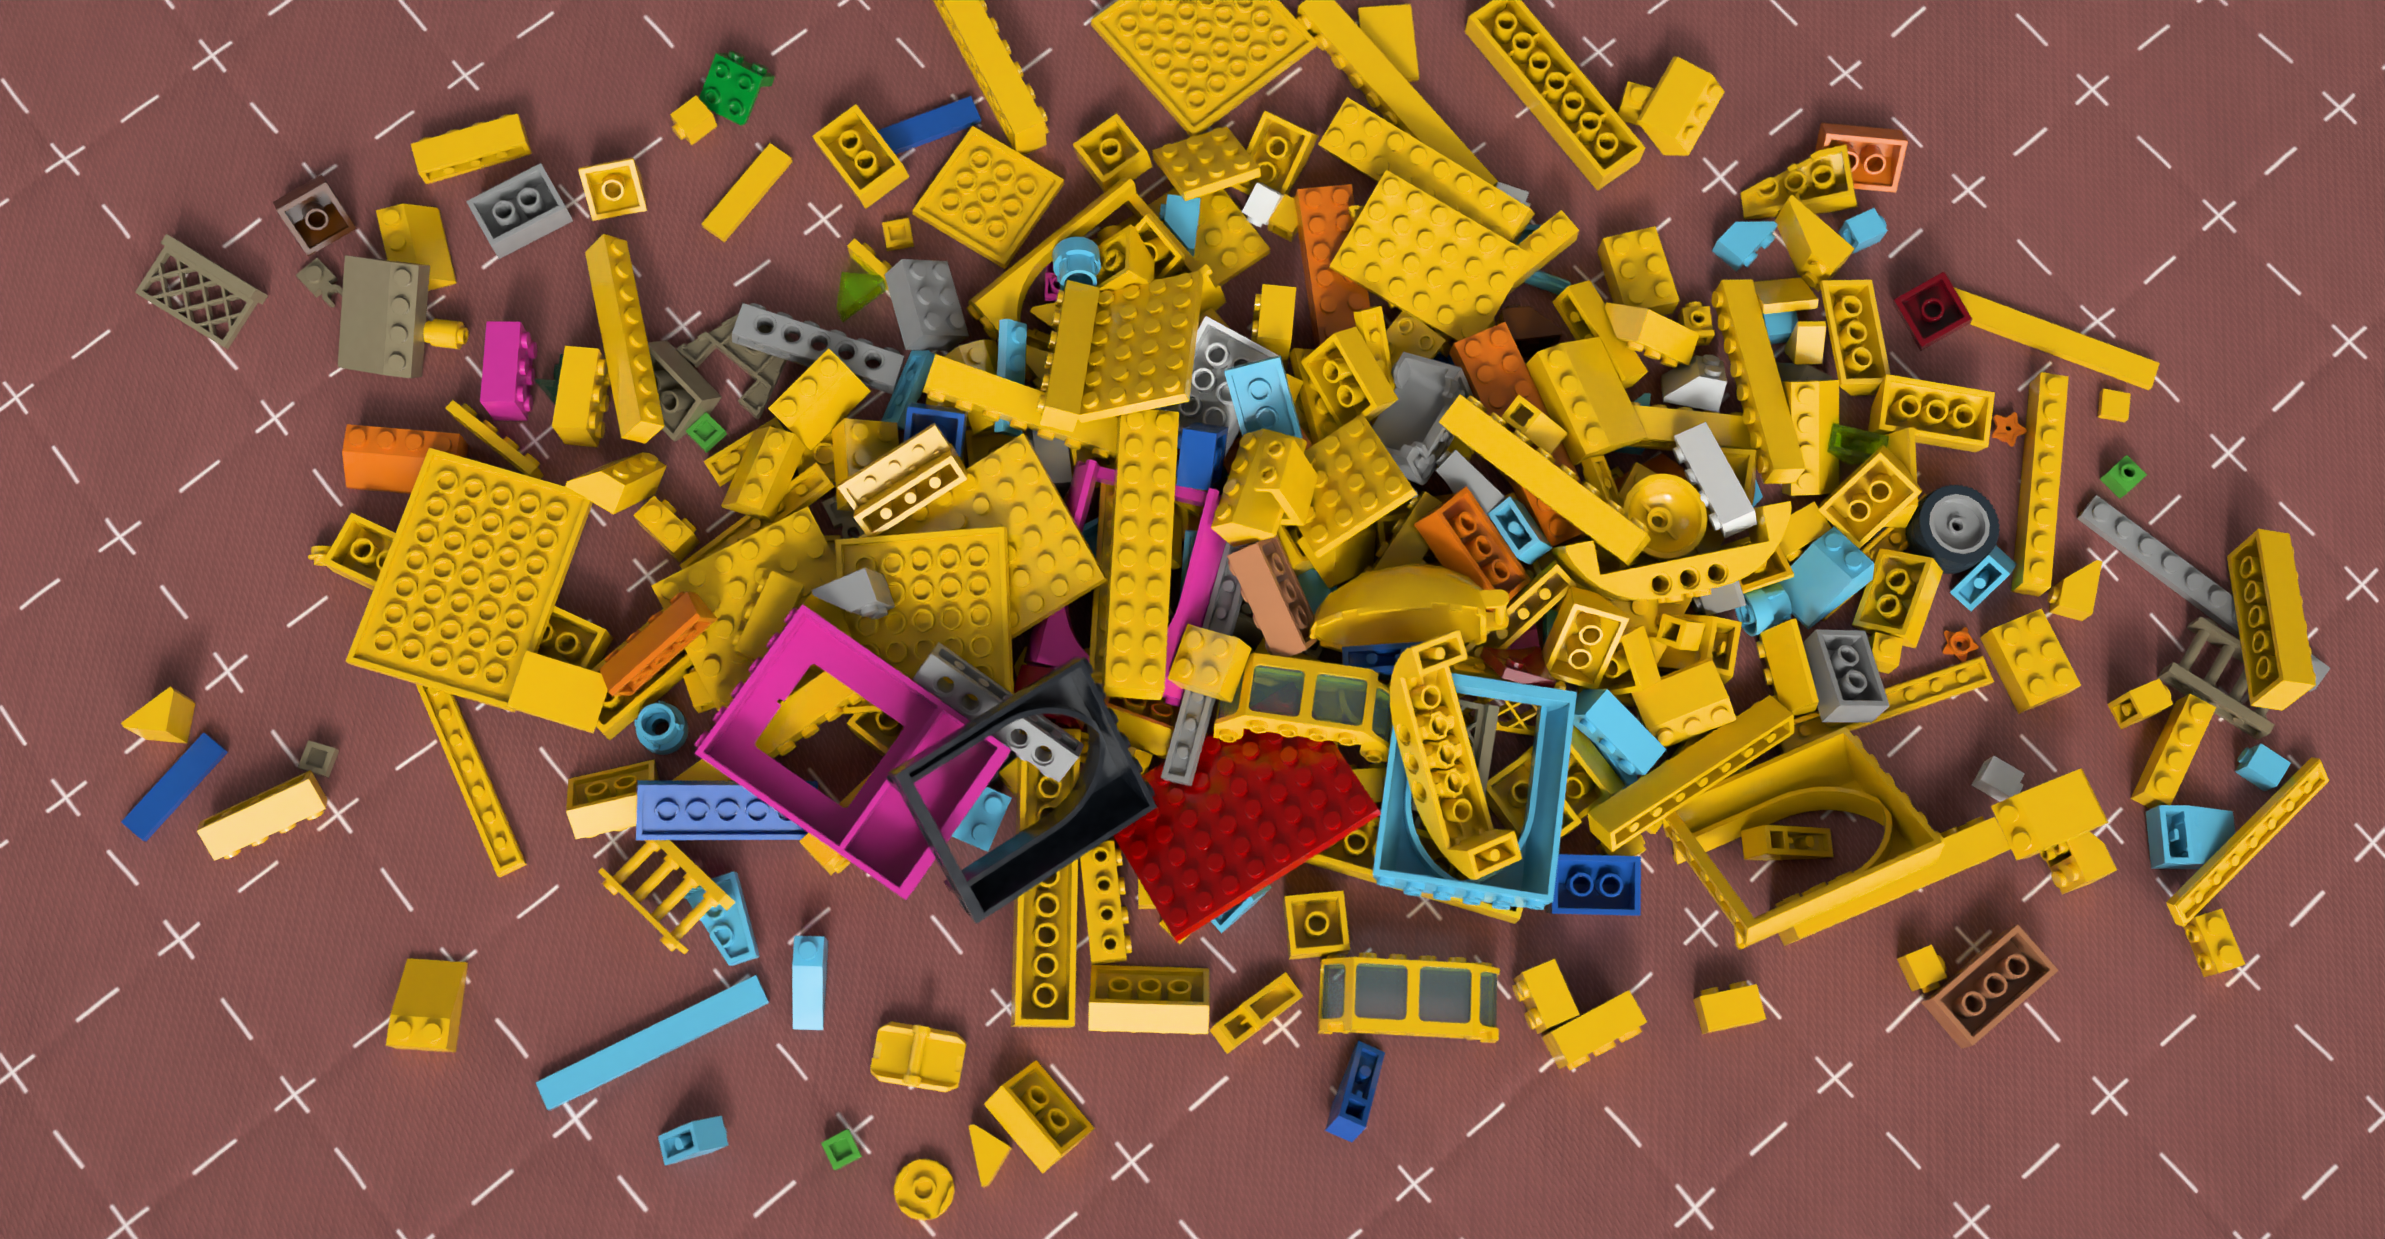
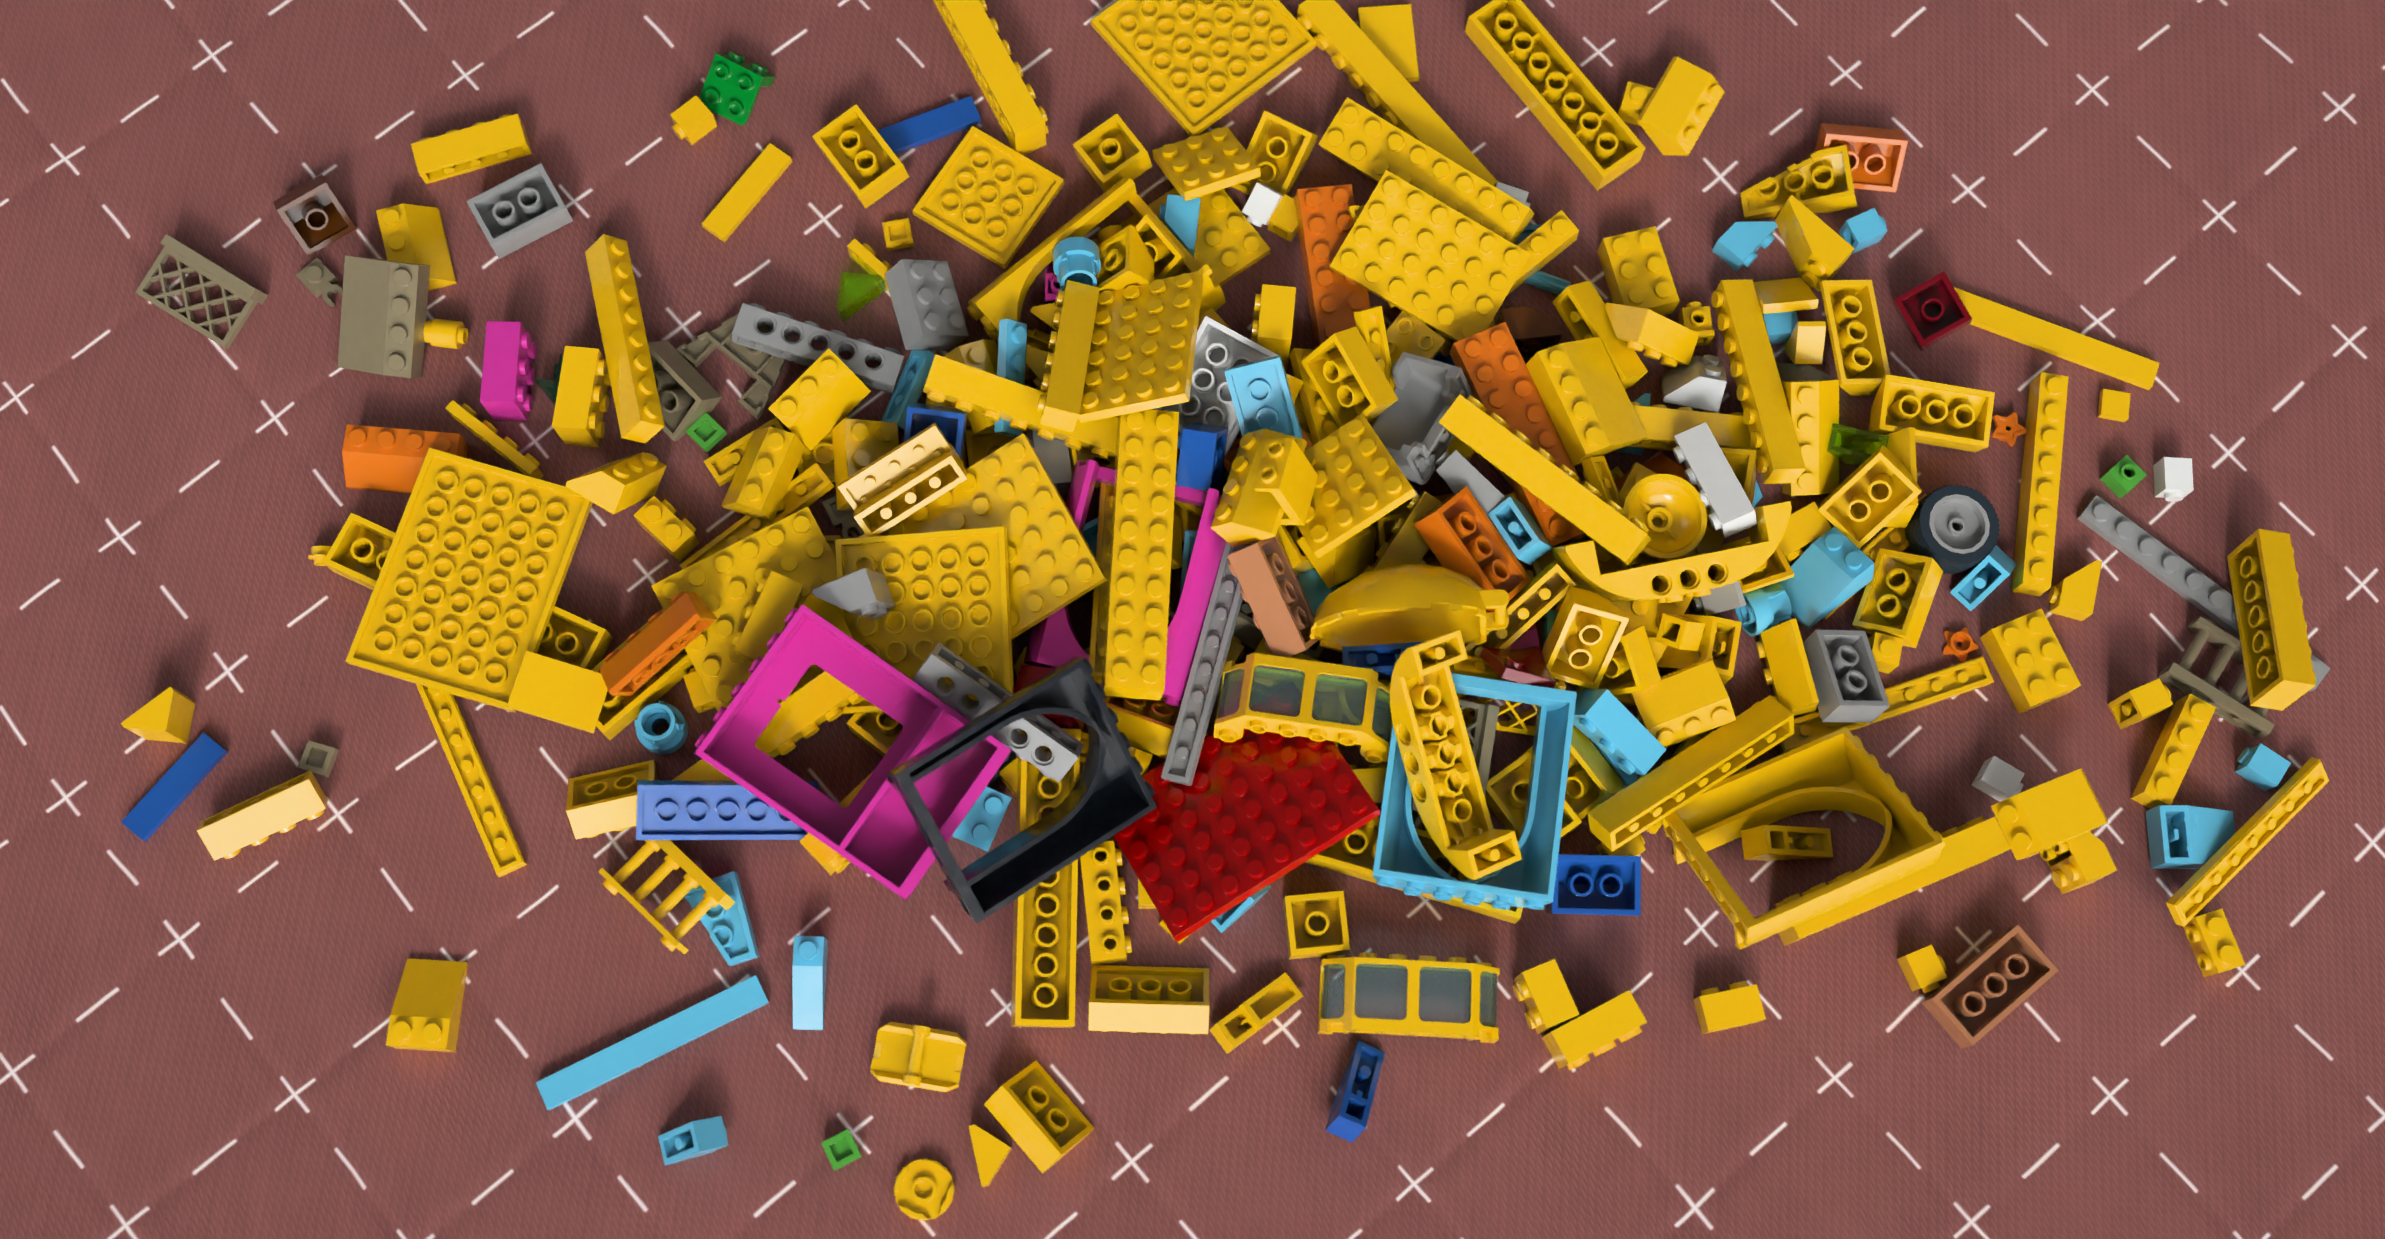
(613, 188): yellow slope -> none
(1209, 663): yellow brick -> none
(1534, 424): yellow slope -> none
(2173, 478): none -> white brick

